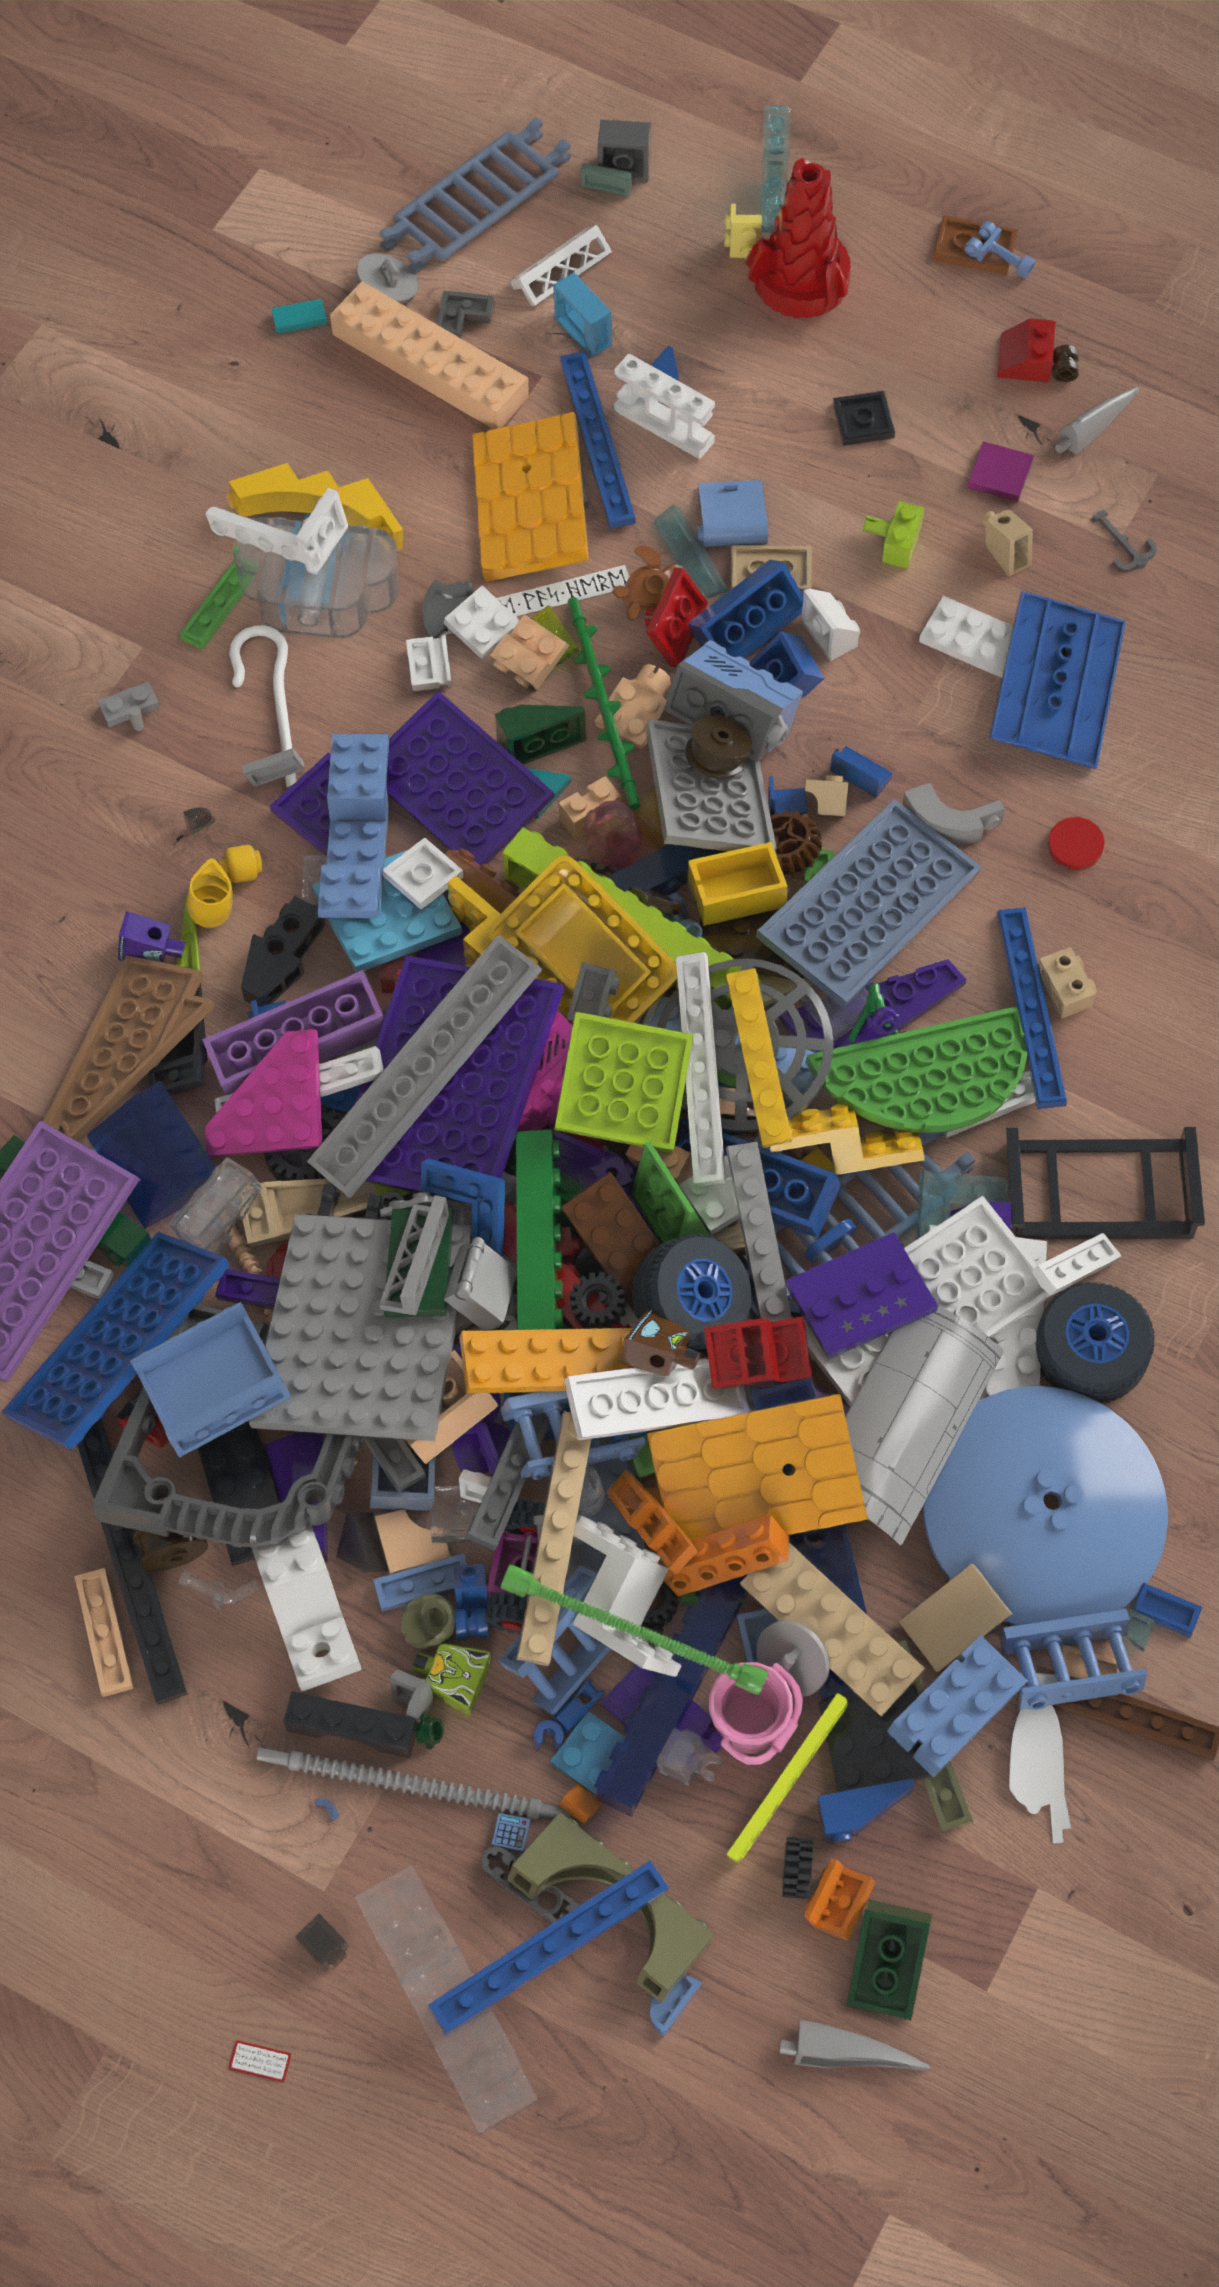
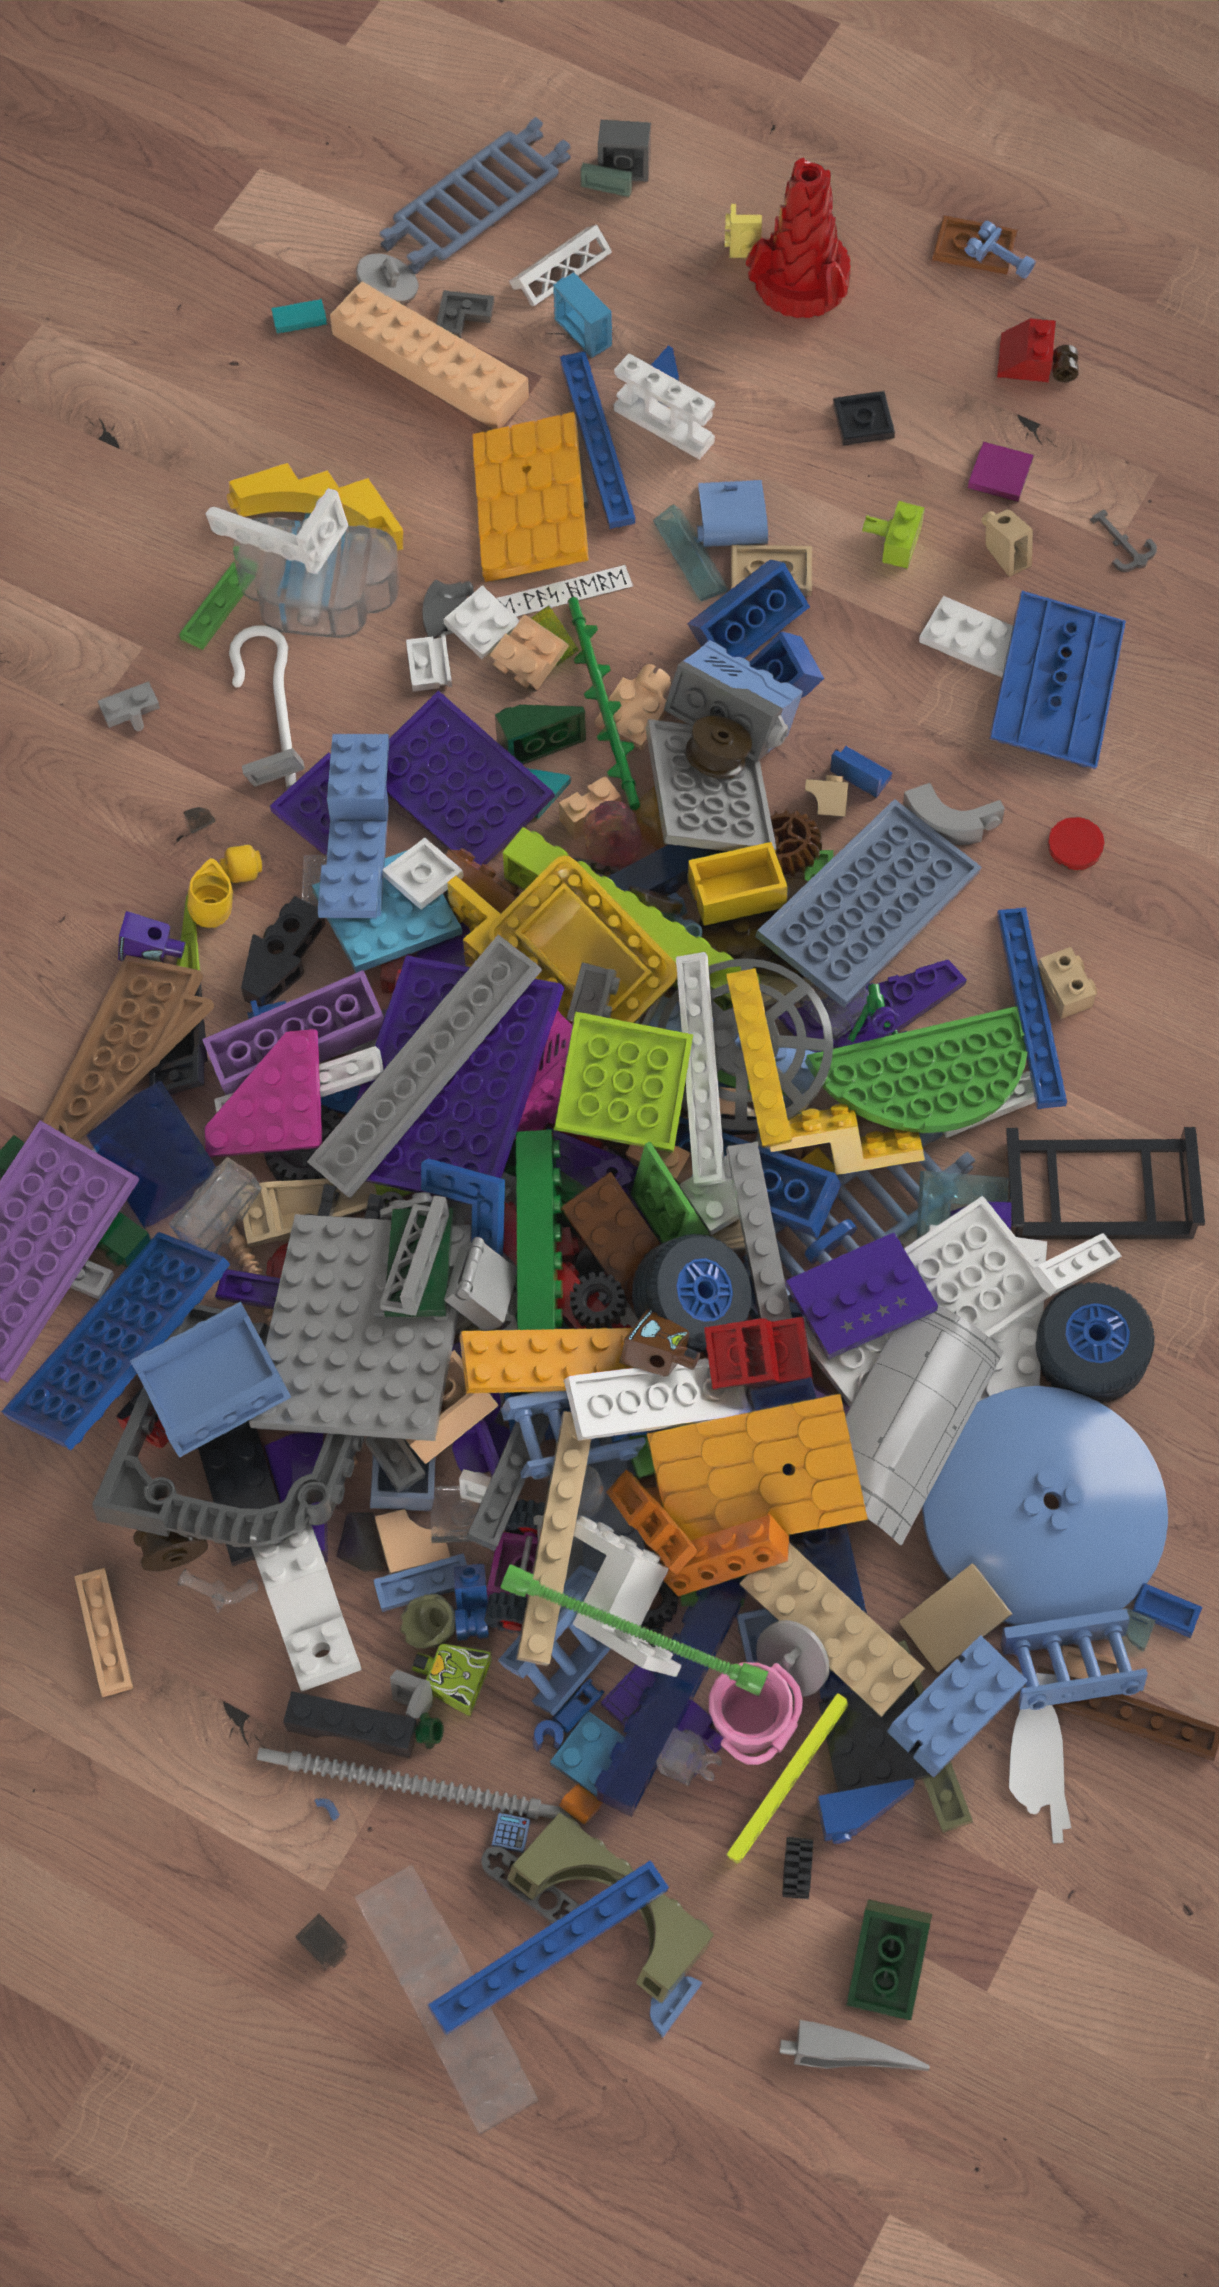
(134, 1580): black plate -> none
(259, 2061): white sticker -> none
(645, 584): dark orange animal -> none
(669, 620): red plate -> none
(774, 163): clear light blue bracket -> none
(786, 799): blue bracket -> none
(829, 623): white slope -> none
(838, 1900): orange bracket -> none
(1090, 424): light grey piece -> none

